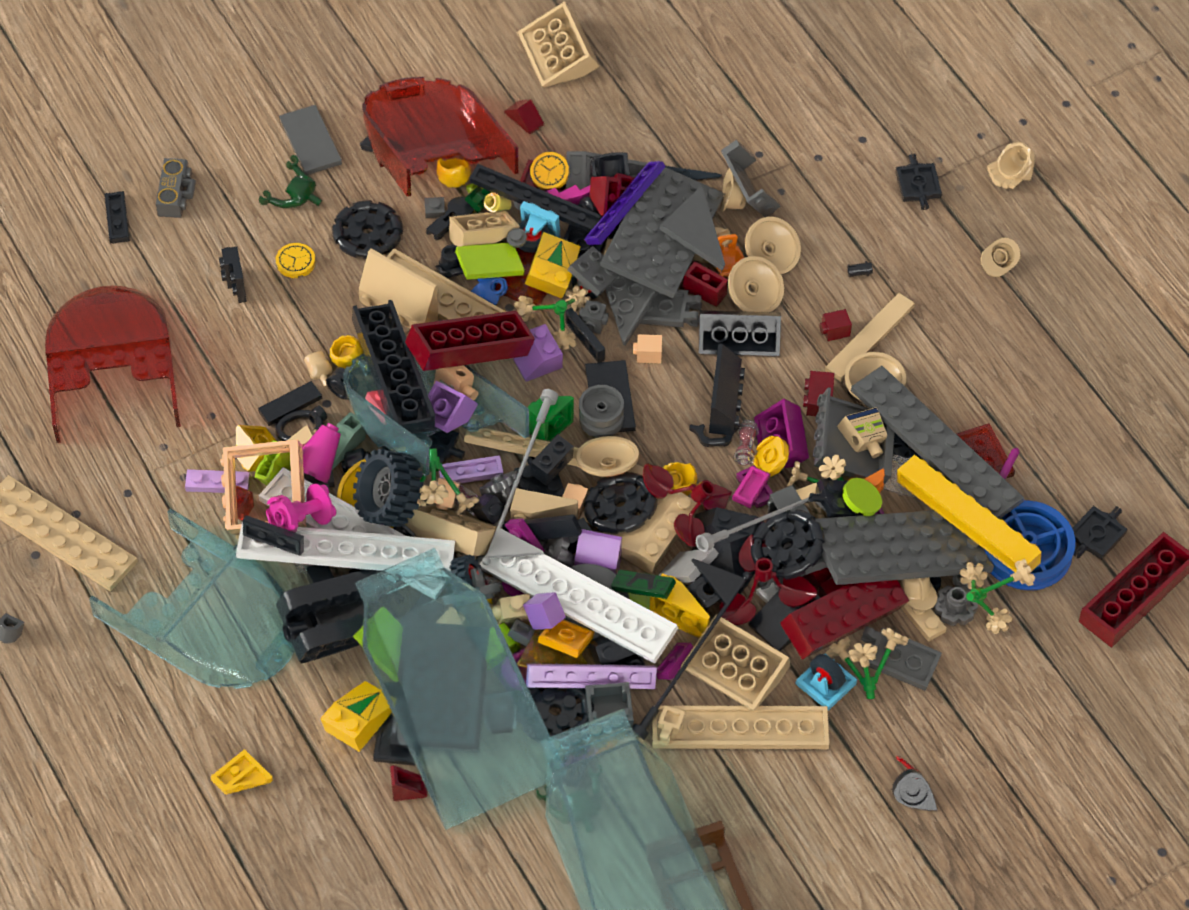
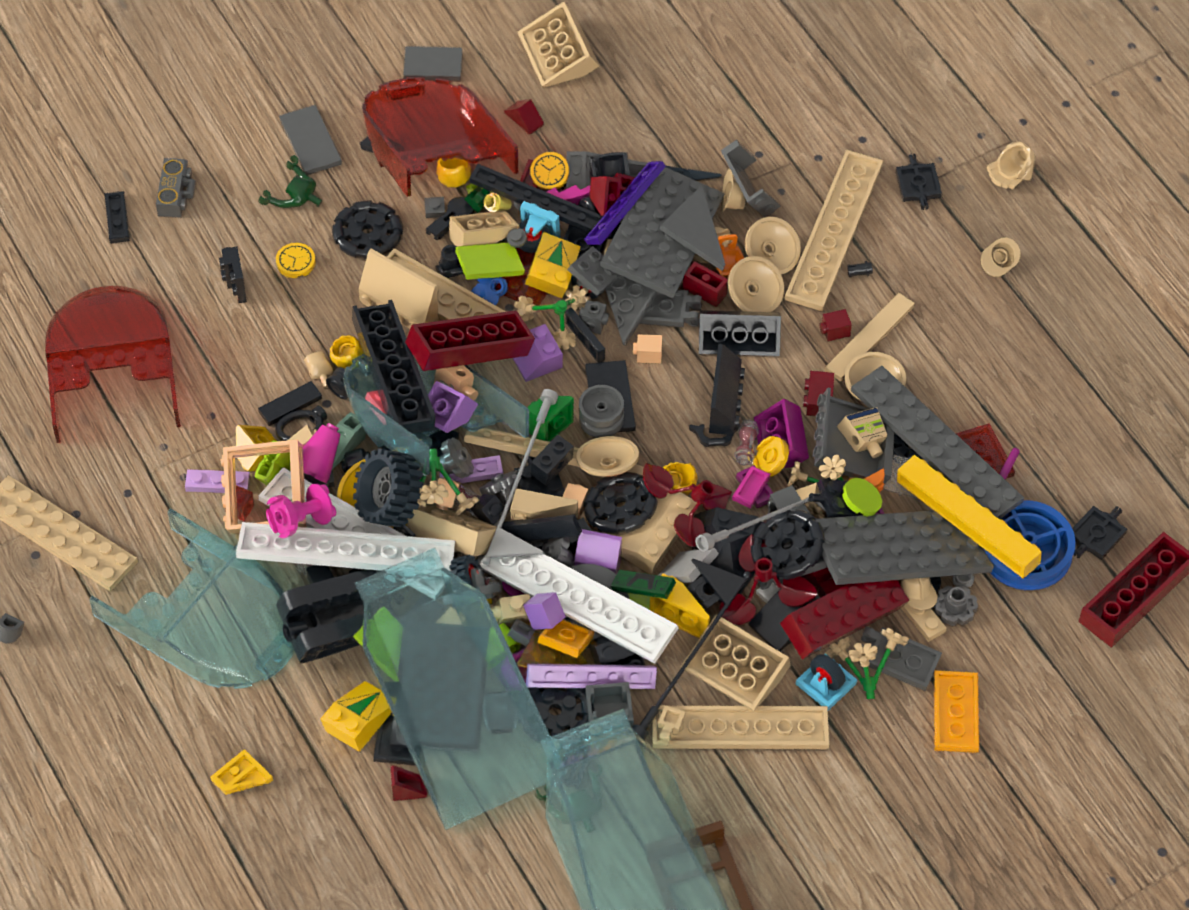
(273, 535): black tile -> none
(433, 62): none -> dark grey tile
(456, 459): none -> flat silver plant
(521, 530): magenta plate -> none
(673, 661): magenta plate -> none
(834, 230): none -> tan plate
(913, 789): piece -> none
(956, 711): none -> light orange tile
(974, 576): tan plant -> none

